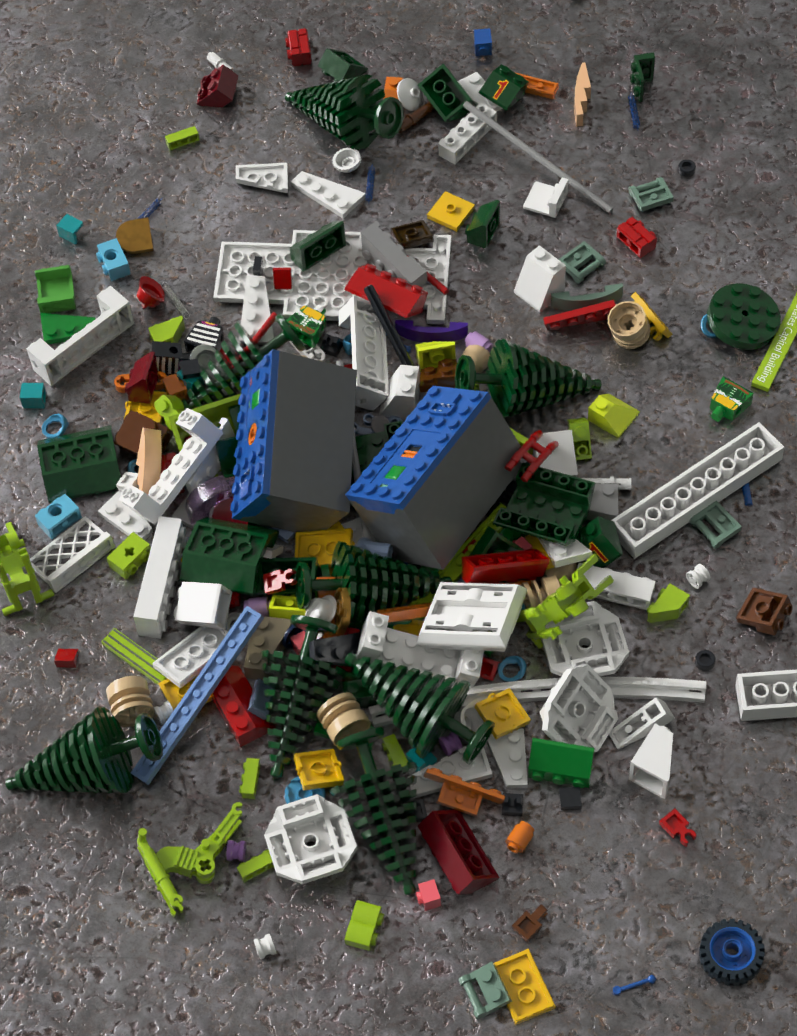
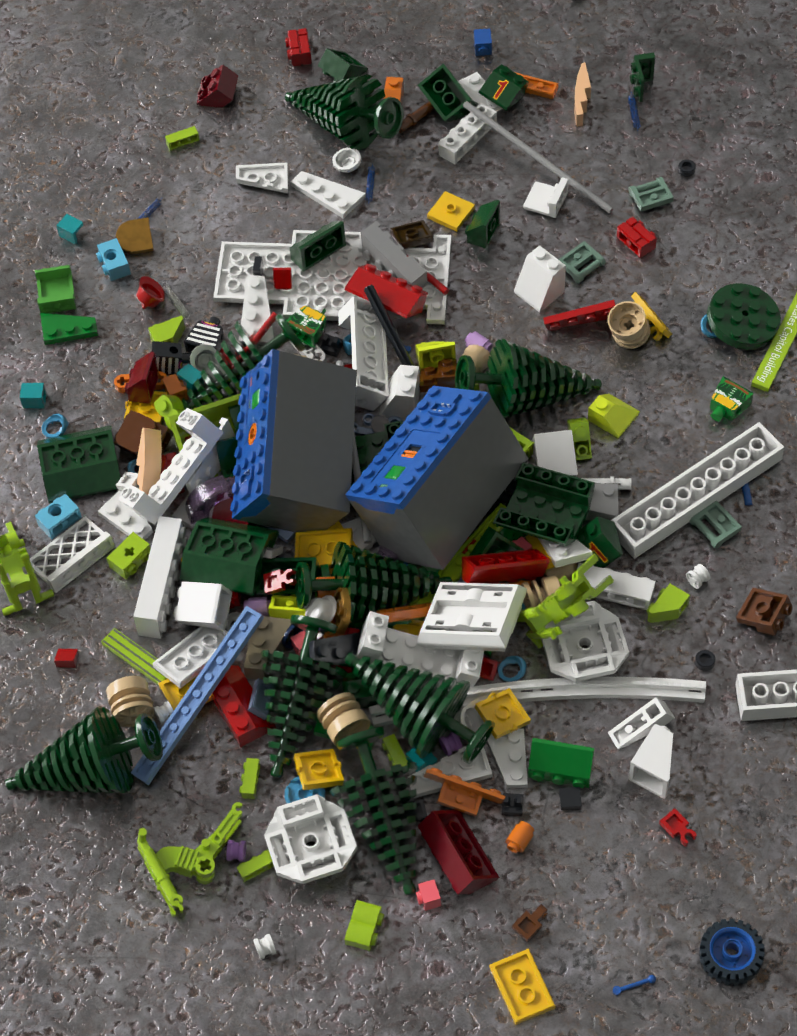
(57, 363): white plate -> none
(190, 368): black tile -> none
(217, 61): white axle -> none
(382, 549): sand blue piece -> none
(409, 94): white dish -> none
(421, 334): dark purple slope -> none
(491, 986): sand green plate -> none
(535, 462): red piece -> none
(566, 303): sand green slope -> none
(579, 709): white piece -> none

